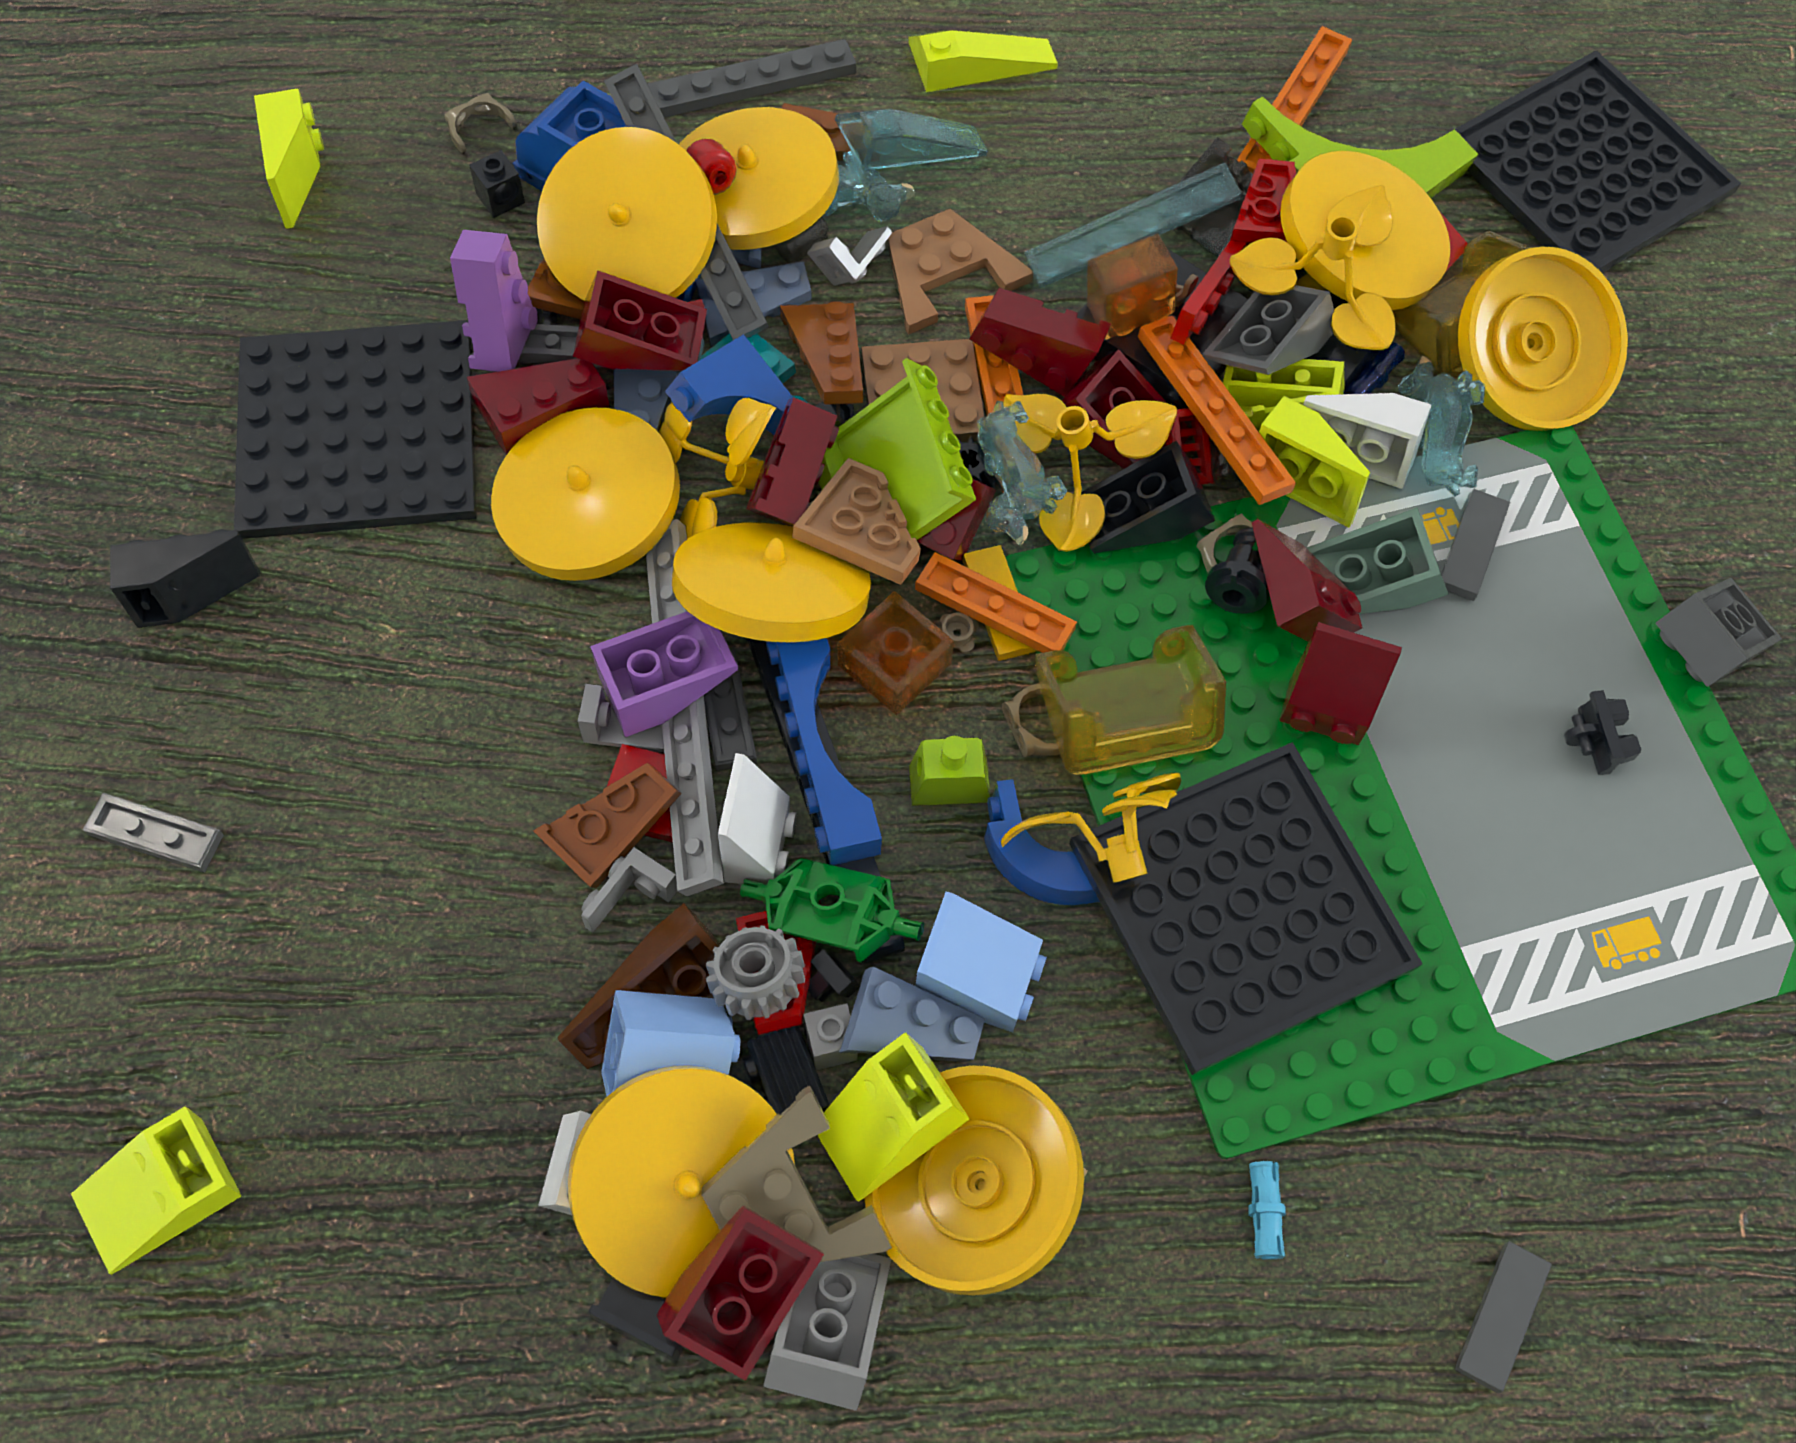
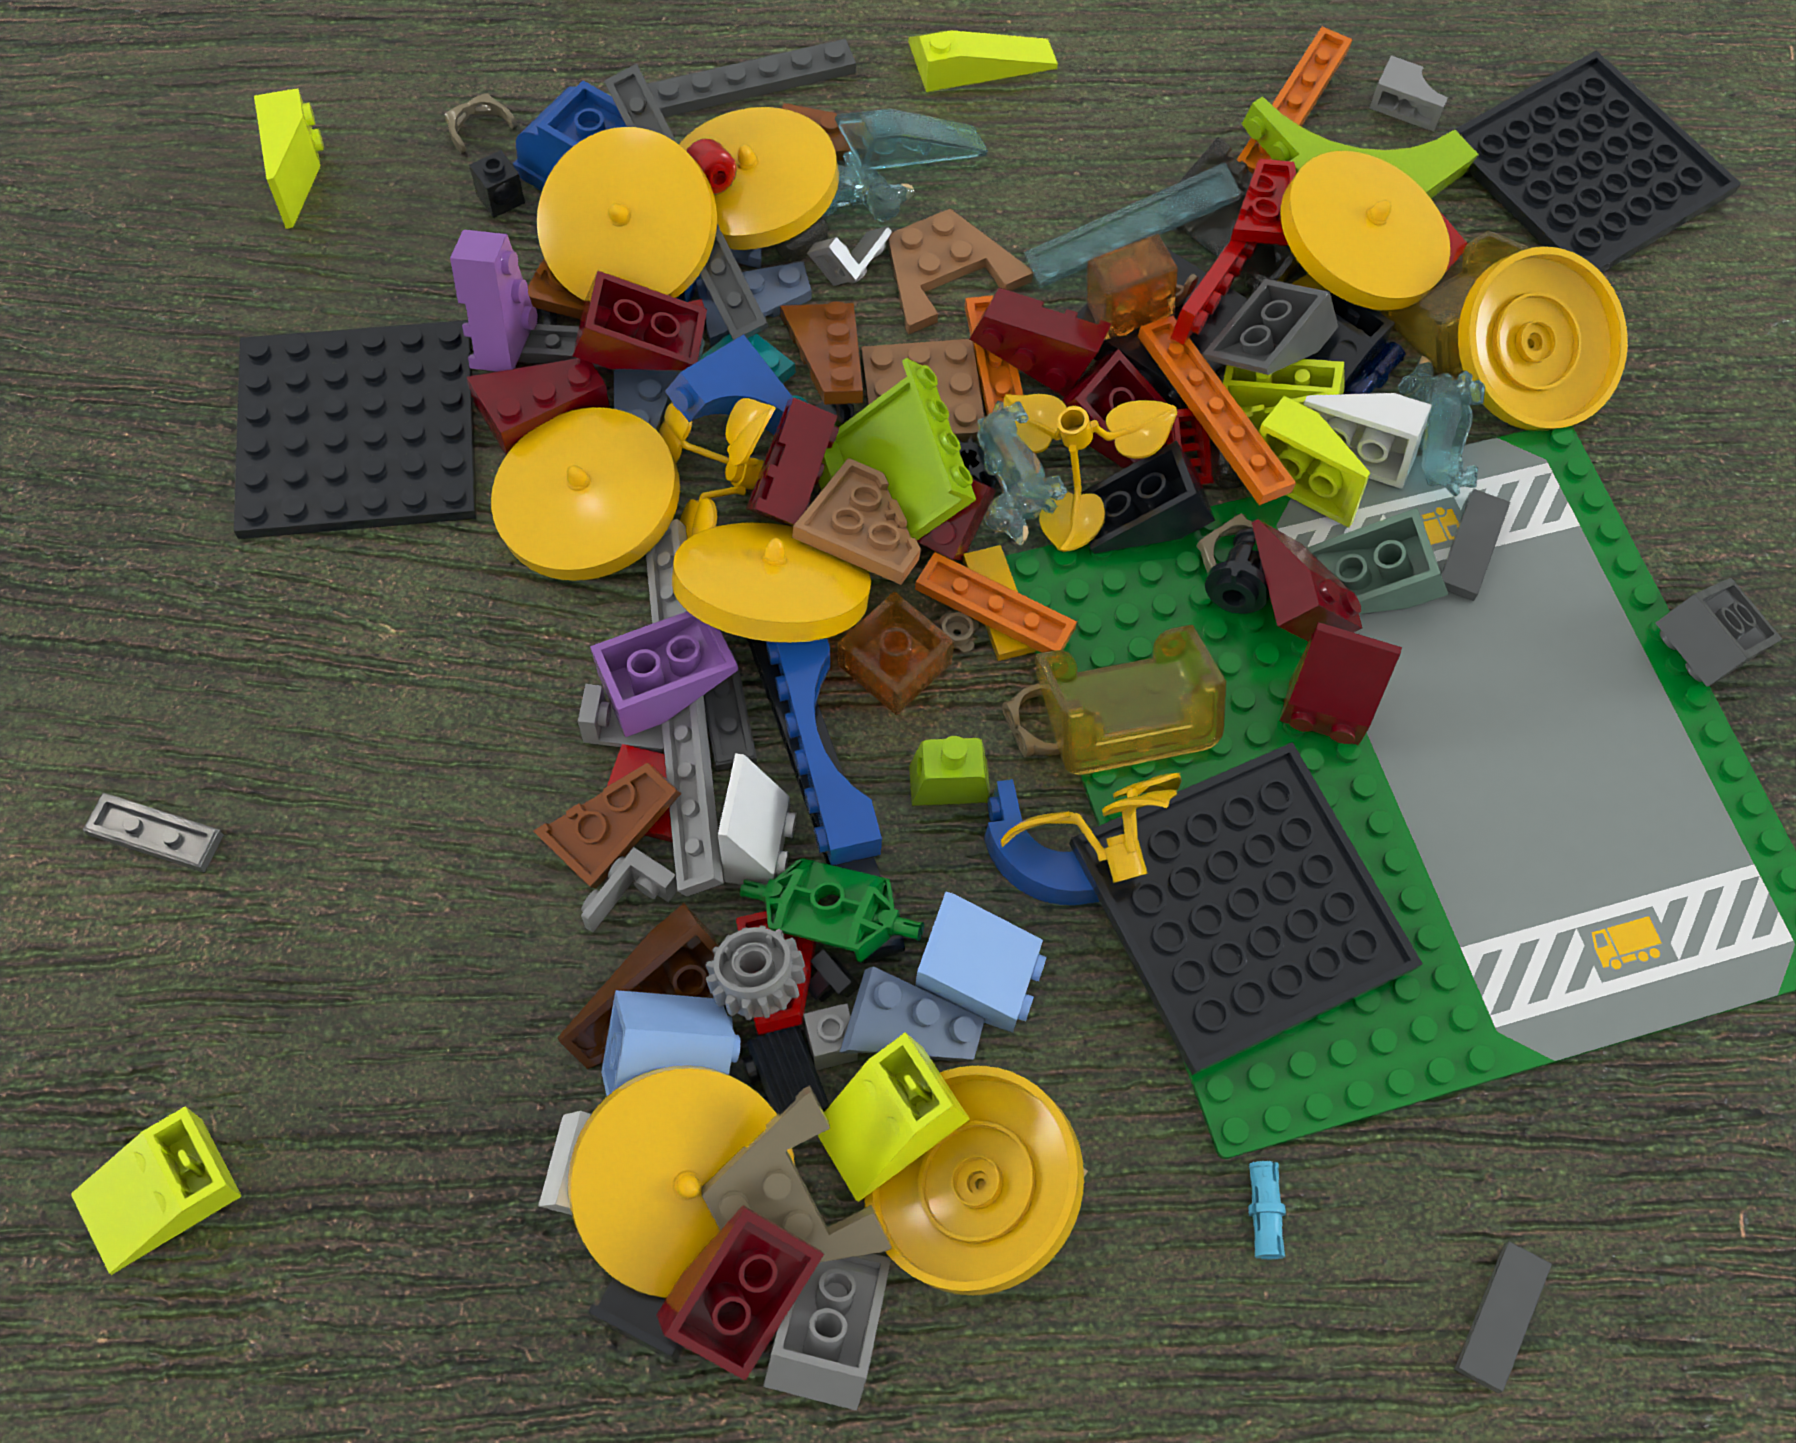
(178, 575): black slope -> none
(1358, 219): yellow plant -> none
(1407, 95): none -> light grey arch
(1597, 735): black hips -> none

